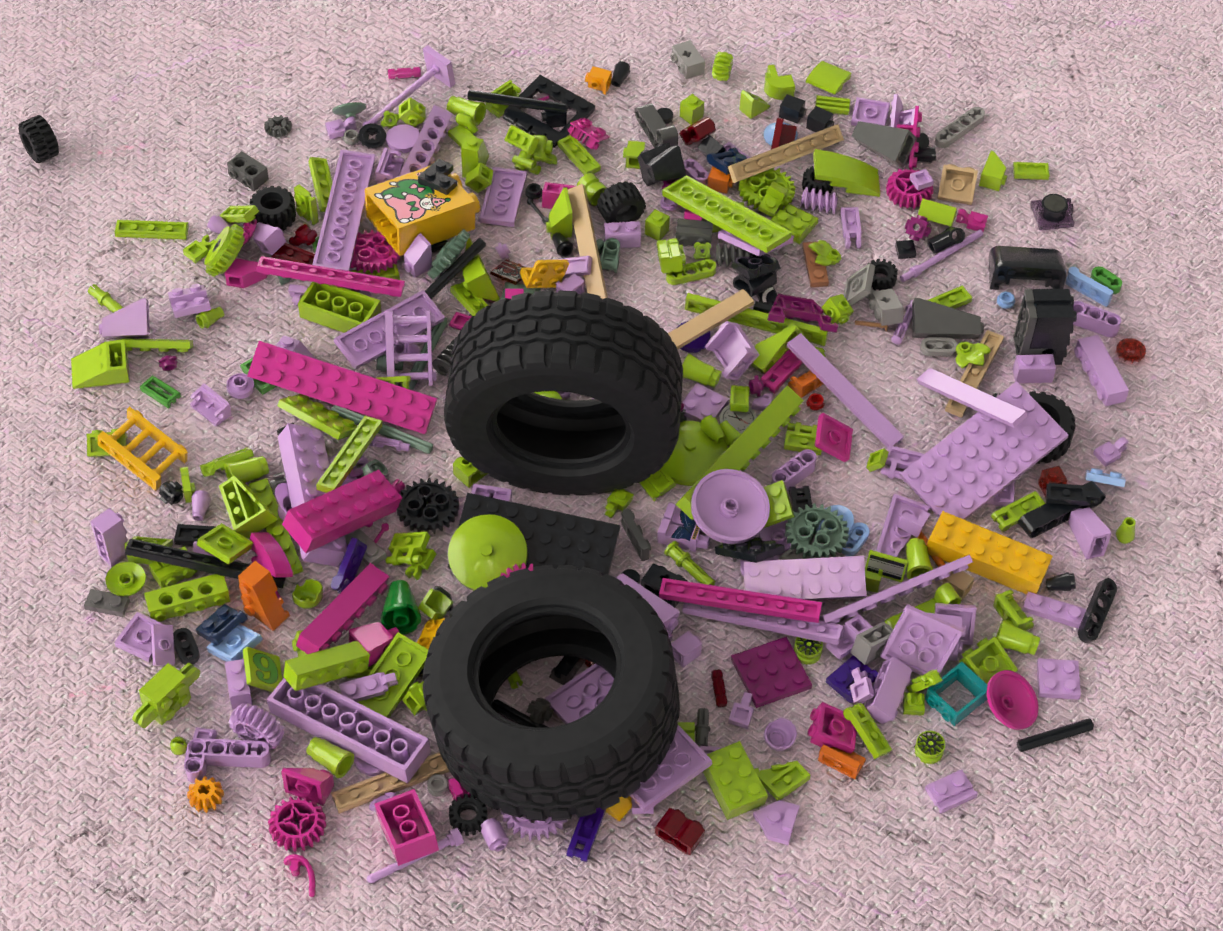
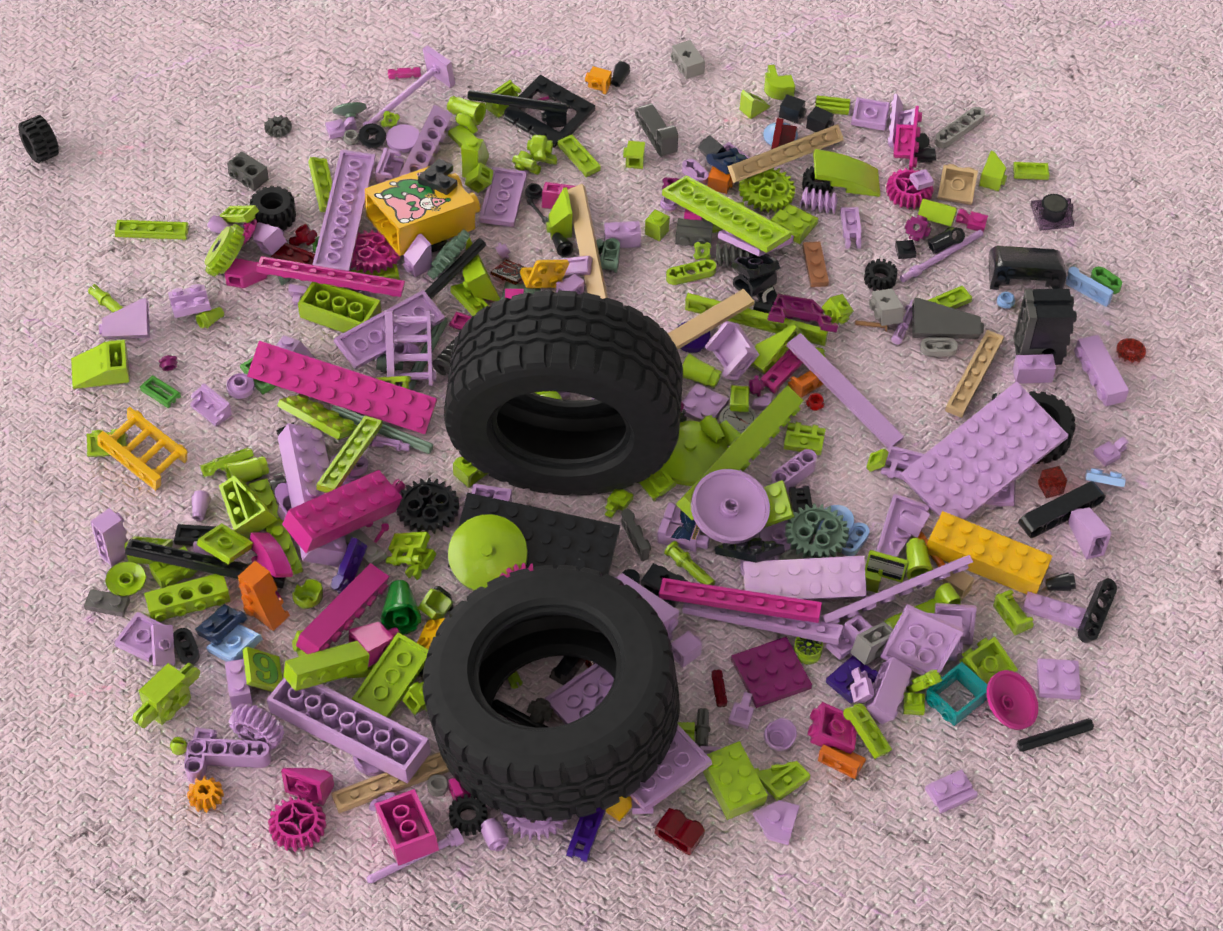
(162, 344): lime plate -> none
(171, 492): black gear -> none
(188, 488): lime plate -> none
(198, 250): lime plate -> none
(295, 862): dark pink piece -> none
(305, 204): lime plate -> none
(330, 756): lime plant -> none
(368, 686): lavender hinge -> none
(373, 466): sand green plate -> none
(412, 112): lime brick -> none
(521, 139): lime tile -> none
(593, 187): lime wheel -> none
(594, 134): dark pink hinge -> none
(621, 203): black tyre -> none
(661, 164): black piece -> none
(666, 114): black tile -> none
(670, 255): lime brick -> none
(691, 109): lime brick -> none
(697, 131): dark red brick -> none
(722, 66): lime gear -> none
(772, 199): lime slope -> none
(826, 254): lime plate -> none
(828, 77): lime slope -> none
(833, 437): dark pink plate -> none
(859, 284): light grey tile -> none
(886, 141): dark grey slope -> none
(929, 748): lime wheel -> none
(971, 353): lime plate -> none
(972, 398): tile -> none
(1016, 510): lime plate -> none
(1017, 639): lime plant -> none
(1071, 494): black hinge -> none
(1096, 319): lavender beam -> none
(1126, 531): lime cone -> none

